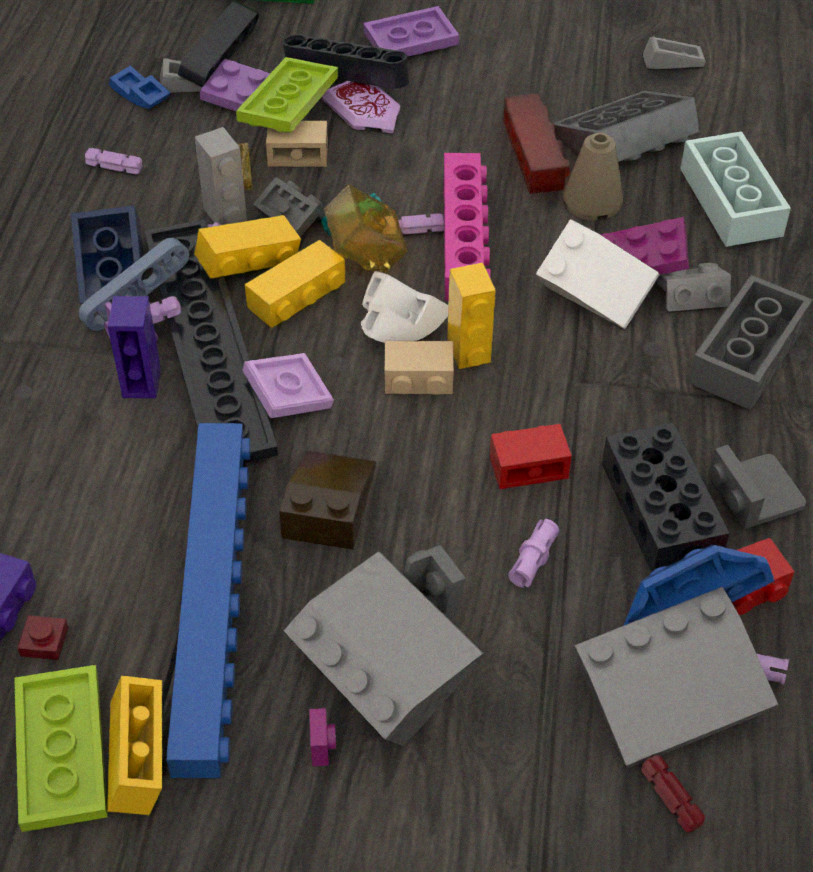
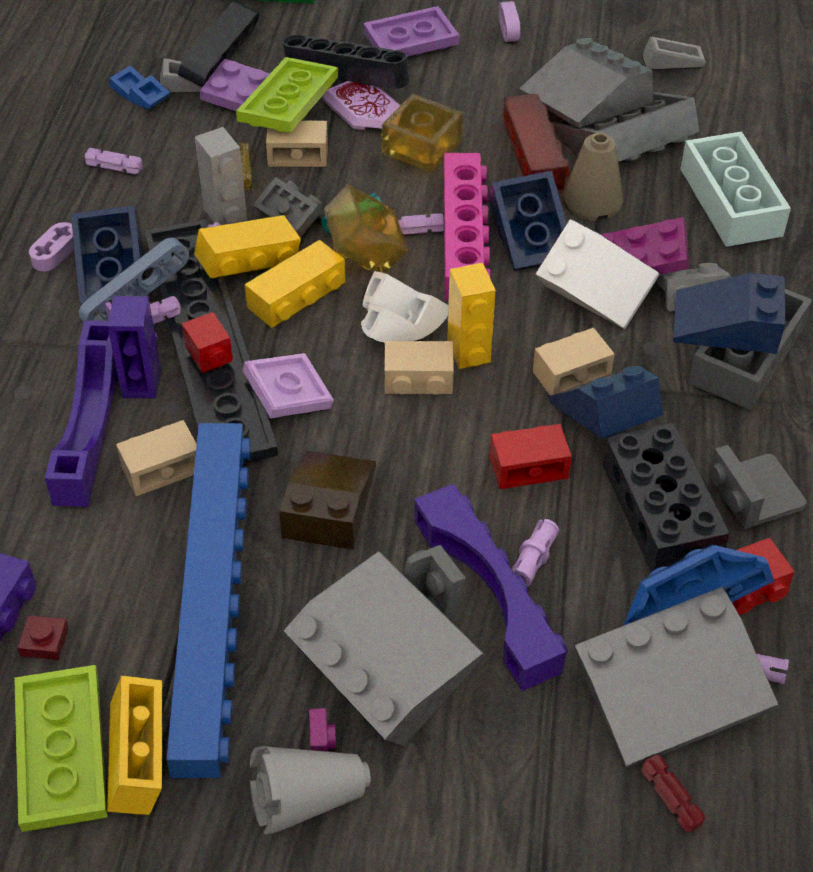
(52, 247): none -> lavender beam
(77, 455): none -> dark purple arch
(158, 457): none -> tan brick
(207, 342): none -> red brick
(303, 784): none -> light grey cone
(422, 132): none -> clear yellow brick
(509, 21): none -> lavender beam
(527, 217): none -> dark blue slope
(530, 646): none -> dark purple arch
(572, 361): none -> tan brick
(590, 83): none -> flat silver slope
(613, 401): none -> dark blue slope
(732, 313): none -> dark blue slope

